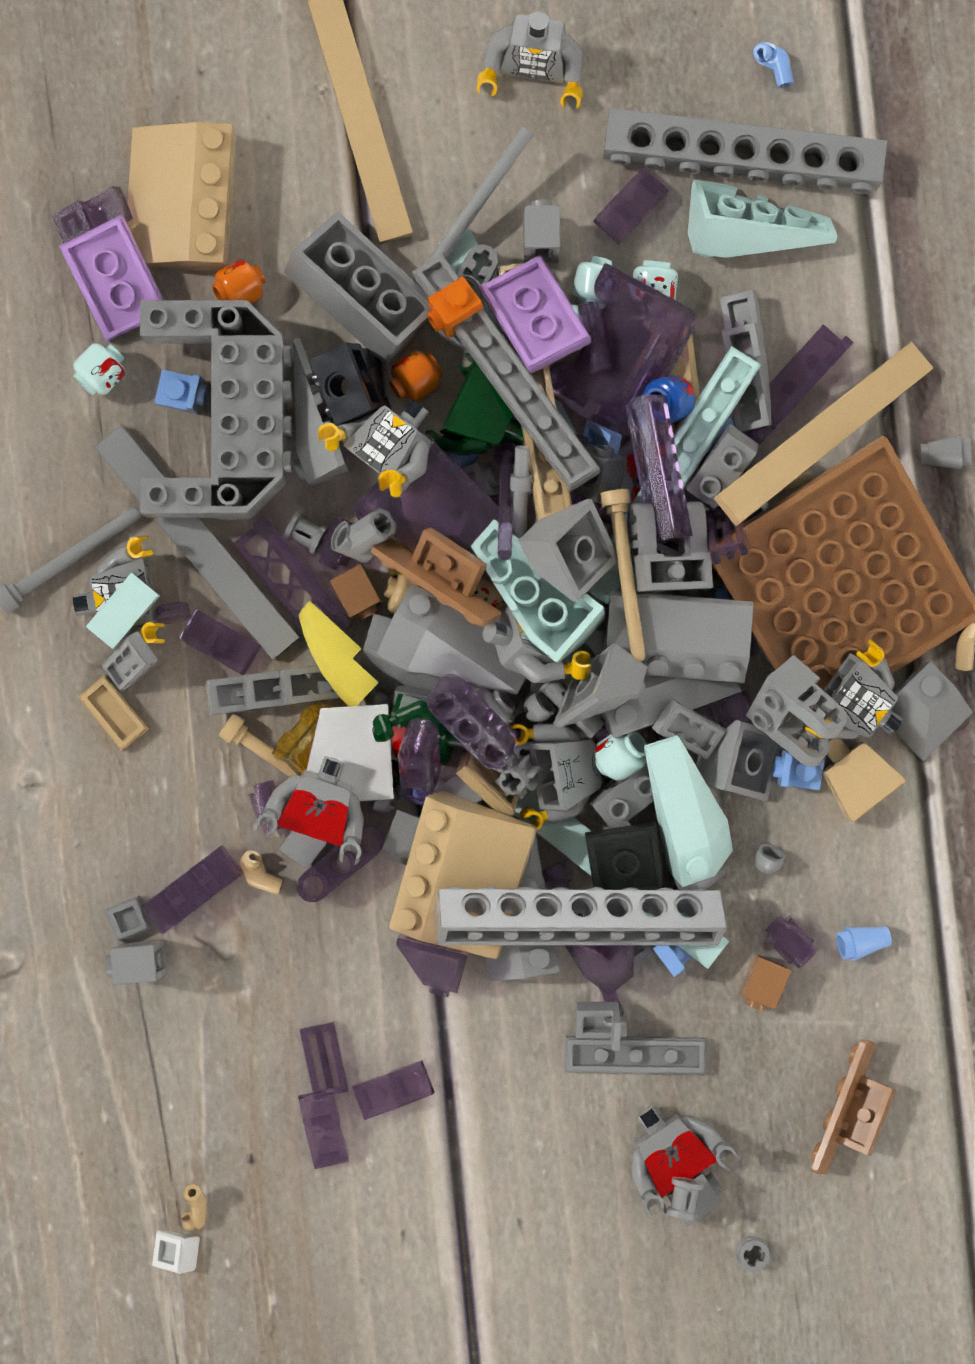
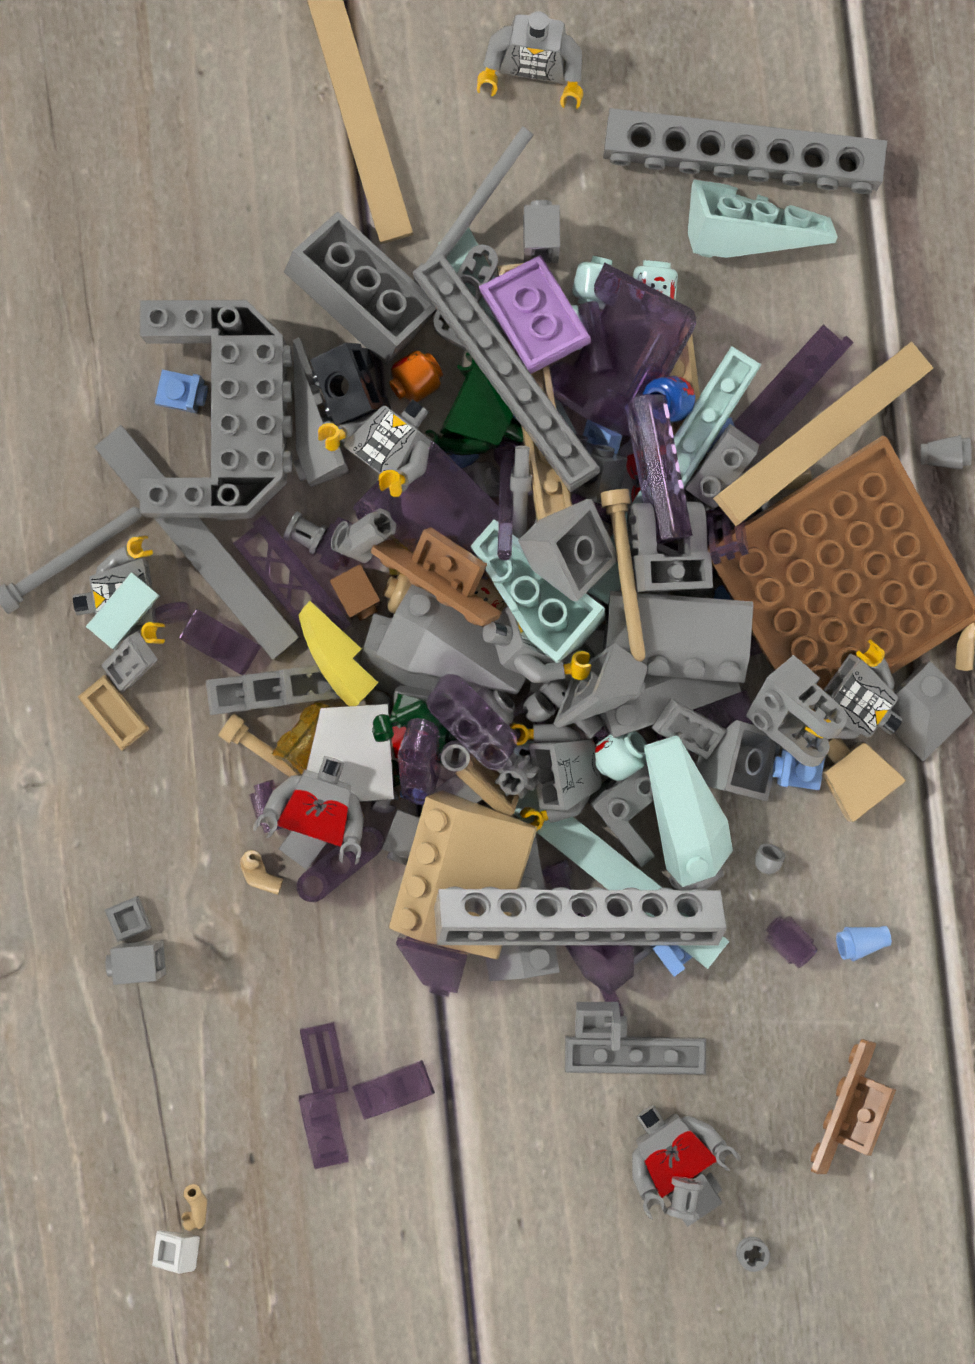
(89, 214): clear purple slope -> none
(99, 369): light aqua head -> none
(111, 276): lavender tile -> none
(182, 194): tan slope -> none
(192, 889): clear purple beam -> none
(239, 282): orange head -> none
(452, 306): orange bracket -> none
(463, 756): none -> light grey hinge
(625, 857): pearl dark grey tile -> none
(630, 205): clear purple slope -> none
(745, 333): light grey slope -> none
(764, 983): medium nougat brick -> none
(776, 60): light blue arm -> none

